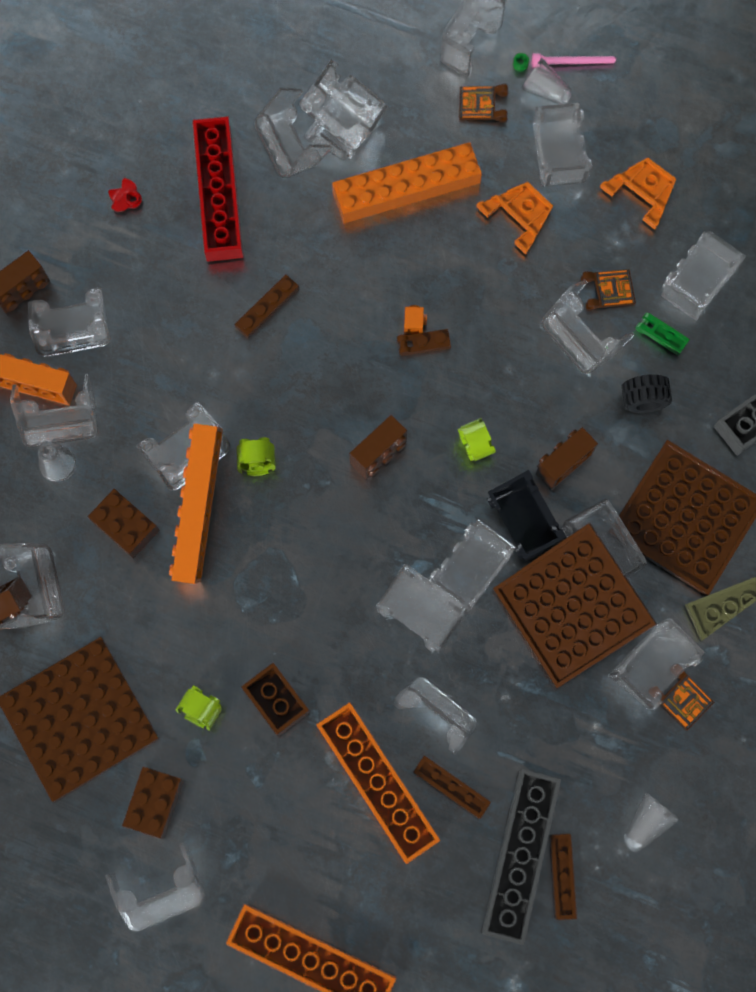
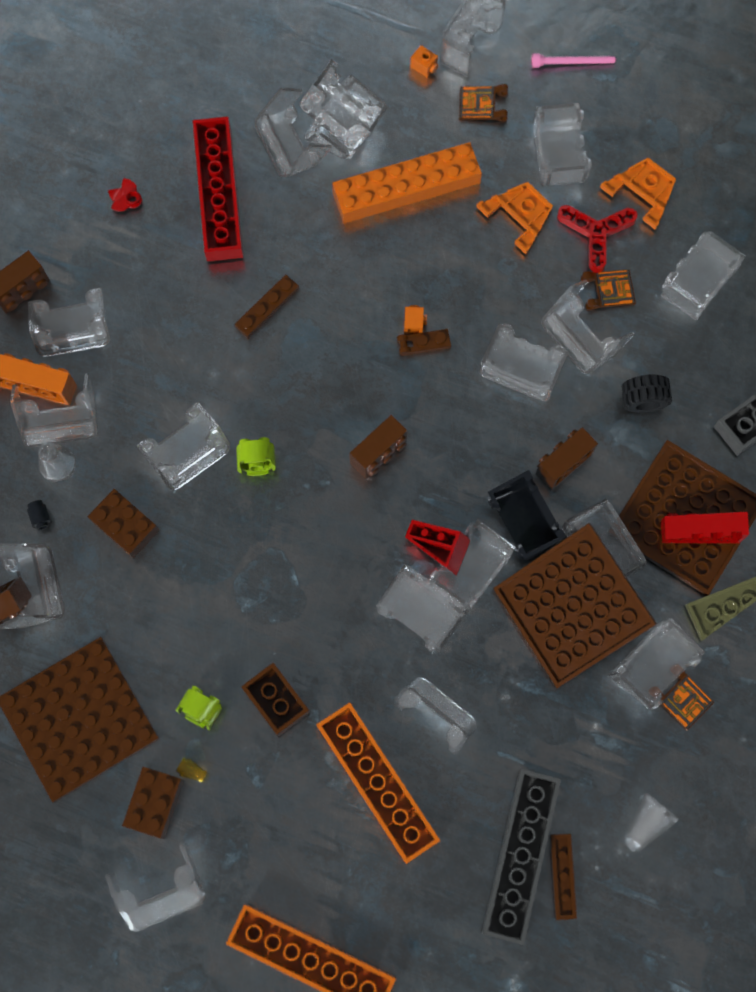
(38, 515): none -> black brick
(189, 769): none -> clear yellow cone
(196, 503): orange brick -> none
(424, 61): none -> orange brick
(440, 543): none -> red wedge
(452, 787): reddish brown plate -> none
(477, 440): lime brick -> none
(520, 67): green bush -> none
(522, 364): none -> clear windscreen
(547, 84): clear cone -> none
(591, 225): none -> red piece
(662, 333): green plate -> none
(705, 528): none -> red wedge

